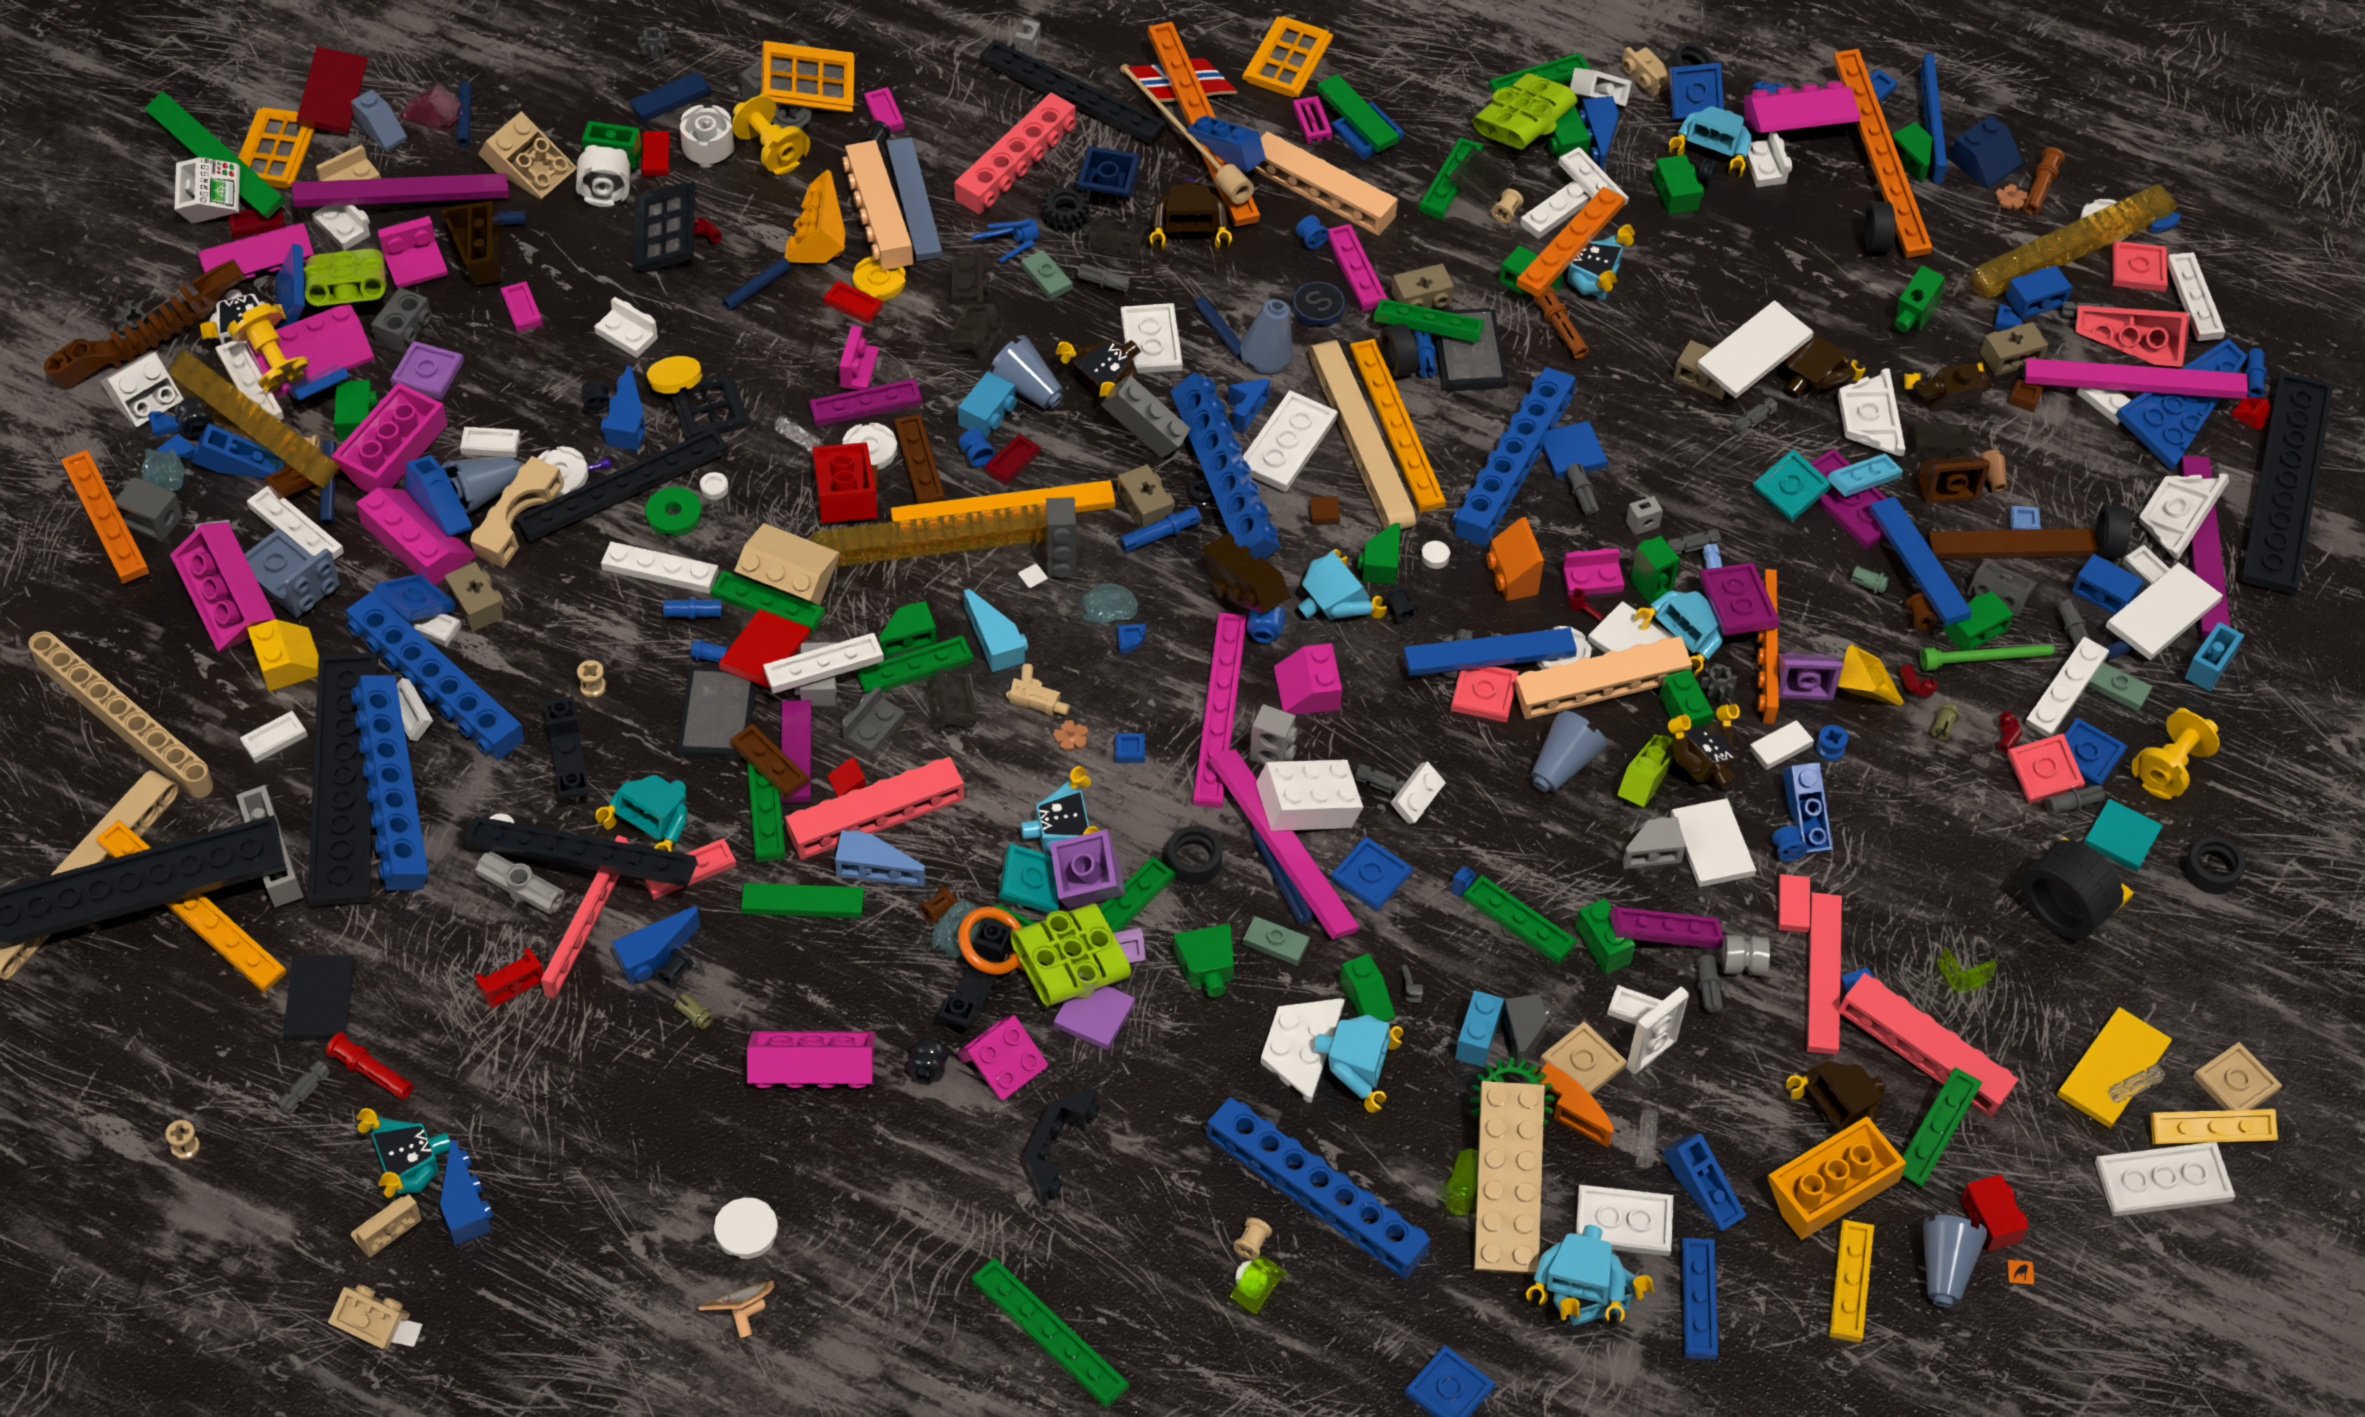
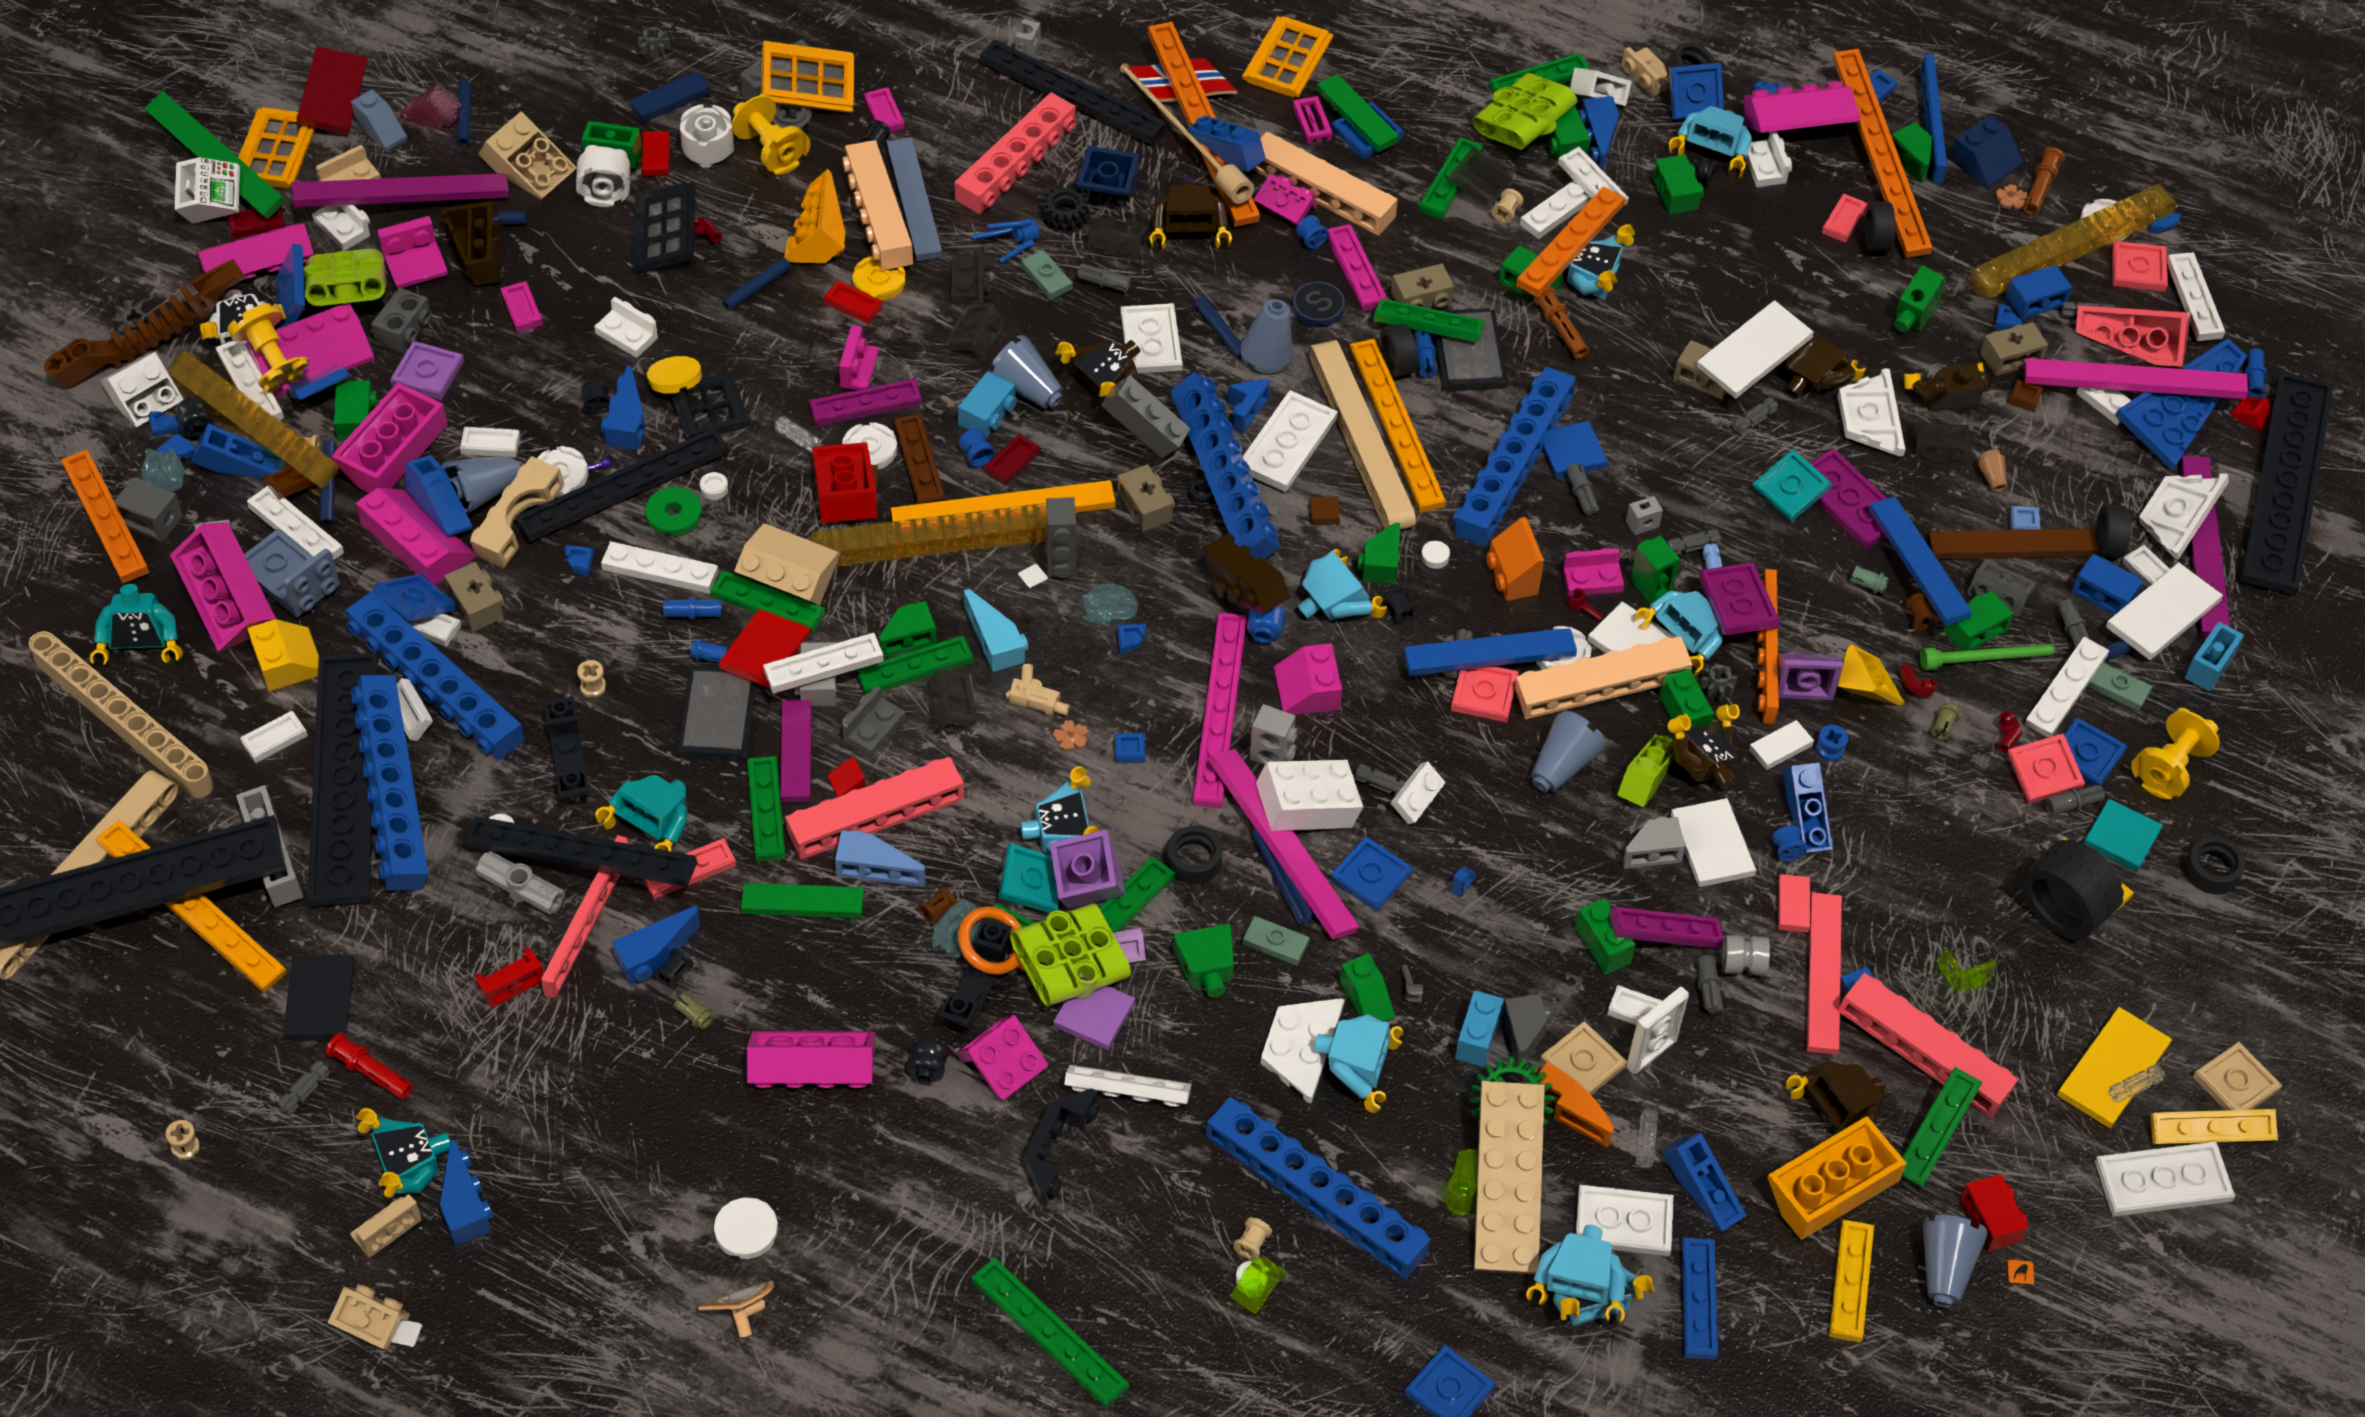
(135, 622): none -> torso
(579, 558): none -> blue tile
(769, 761): reddish brown tile -> none
(1117, 1083): none -> white plate
(1169, 525): blue pin -> none
(1284, 199): none -> dark pink bracket
(1519, 919): green tile -> none
(1844, 218): none -> coral tile
(1865, 475): medium azure tile -> none
(1953, 479): reddish brown slope -> none

